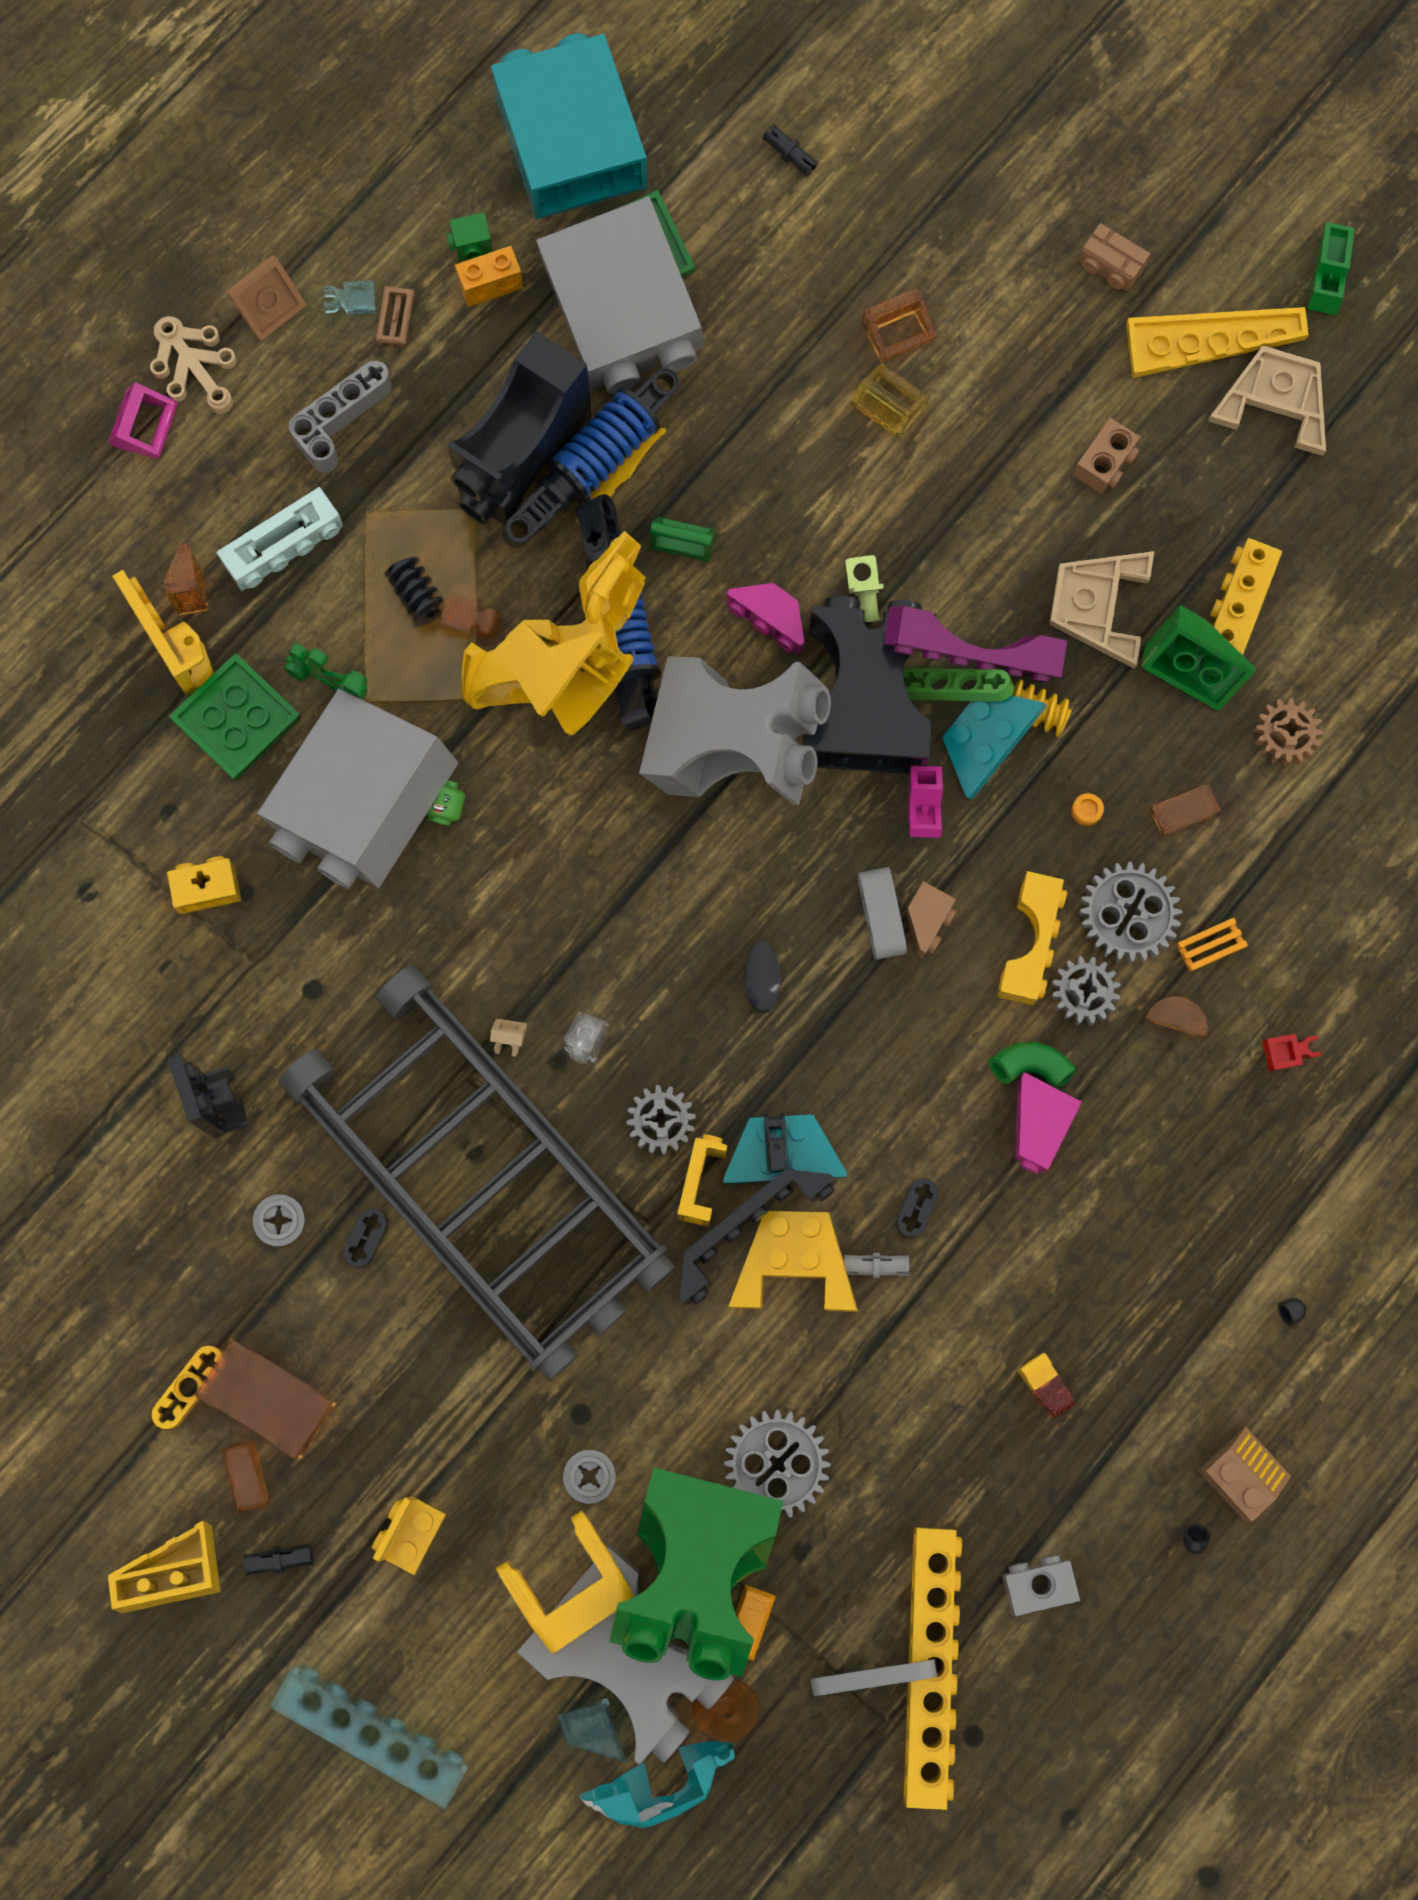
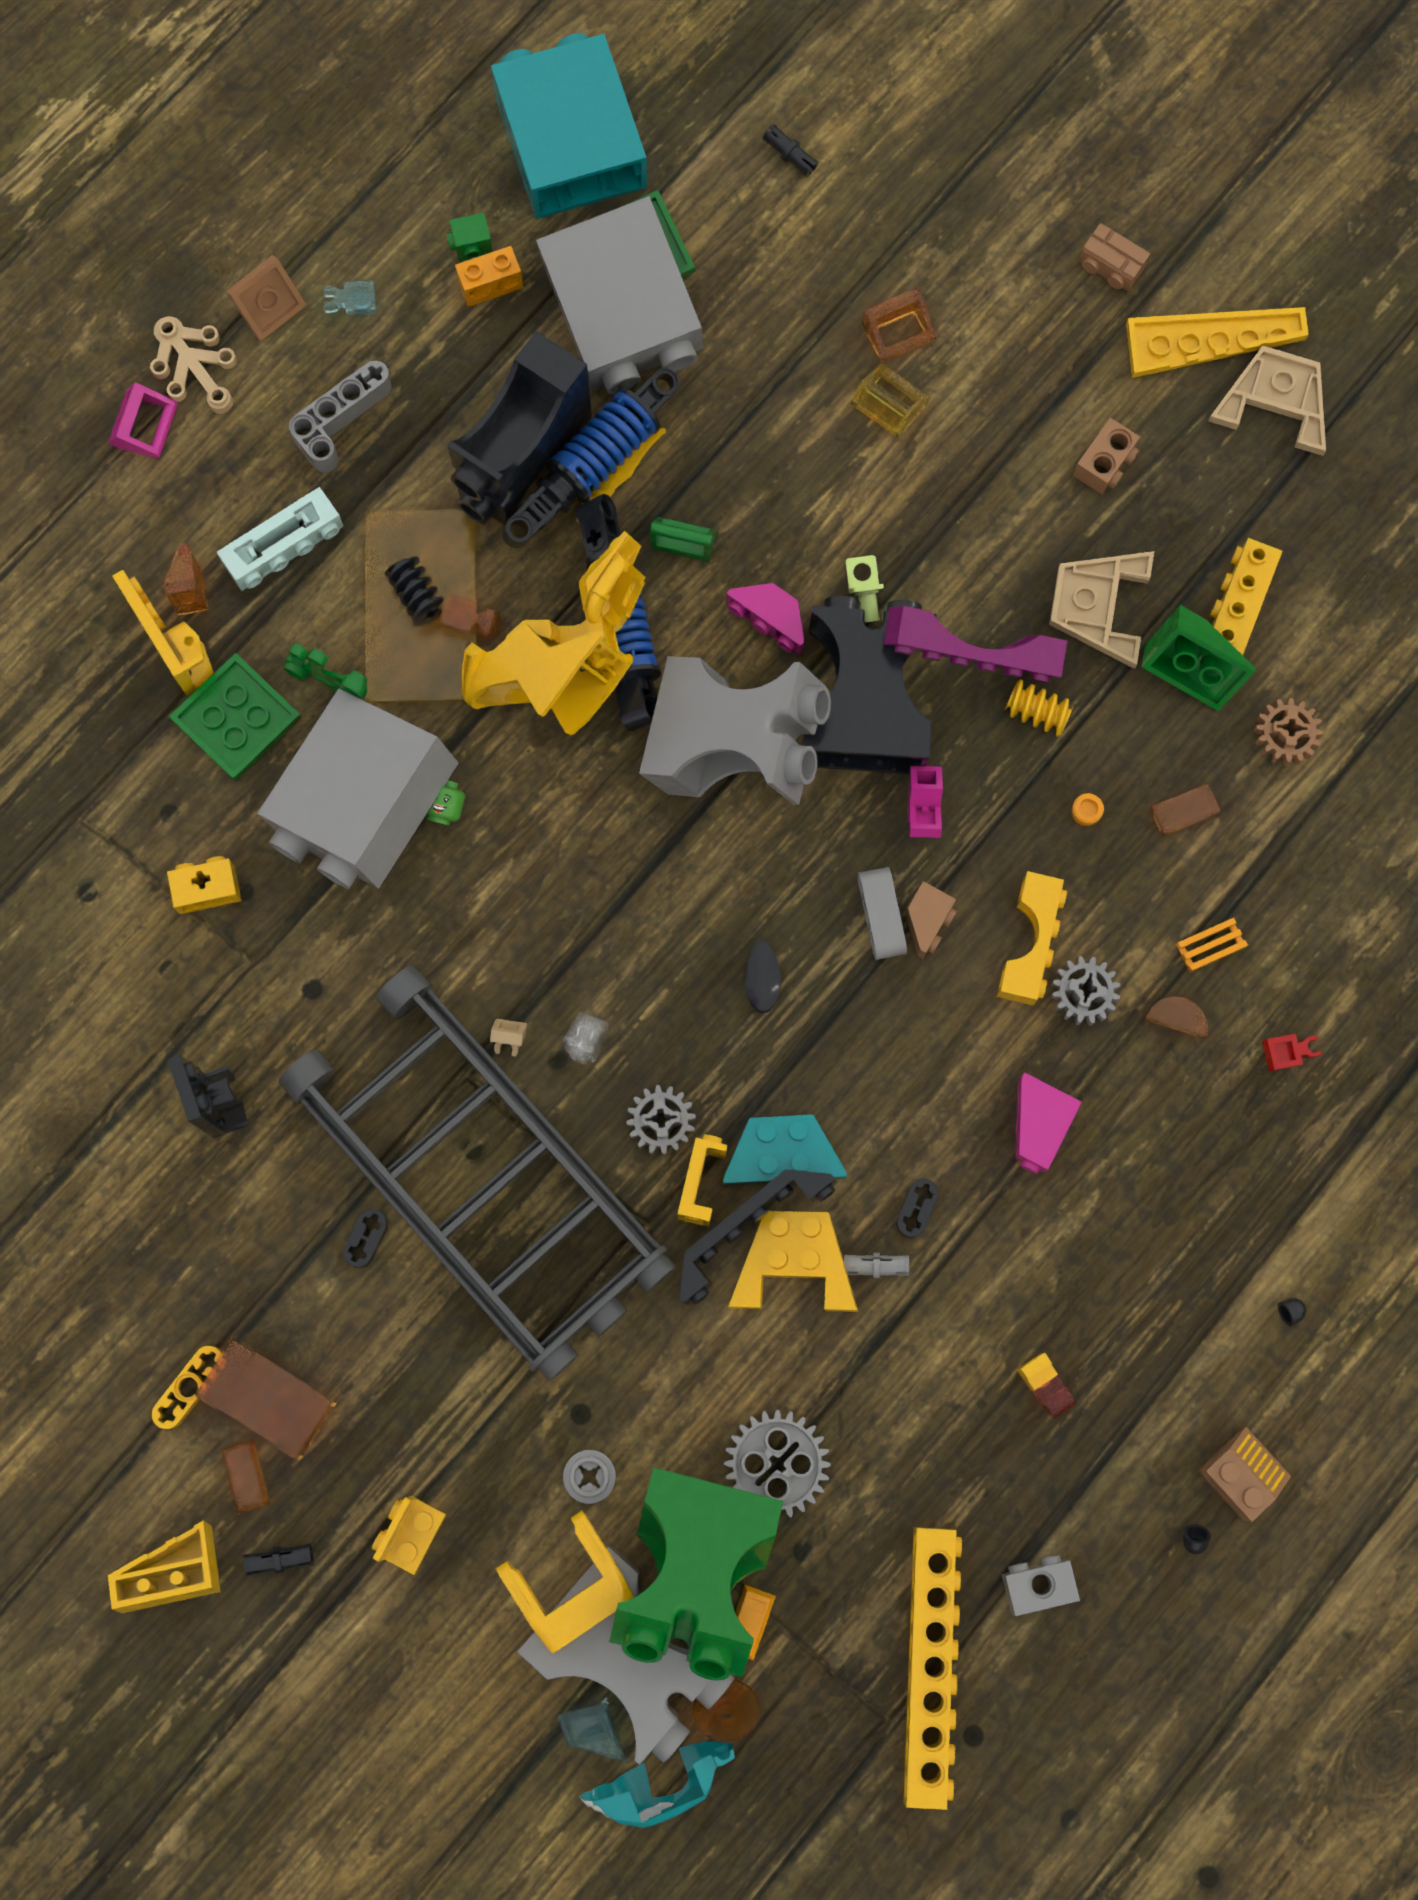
(268, 1209): light grey gear -> none
(292, 1704): clear light blue brick -> none
(392, 340): medium nougat tile -> none
(776, 1148): black bar -> none
(873, 1677): light grey beam -> none
(955, 679): bright green beam -> none
(986, 736): teal wing -> none
(1032, 1058): green cylinder -> none
(1155, 927): light grey gear -> none
(1331, 268): green slope -> none

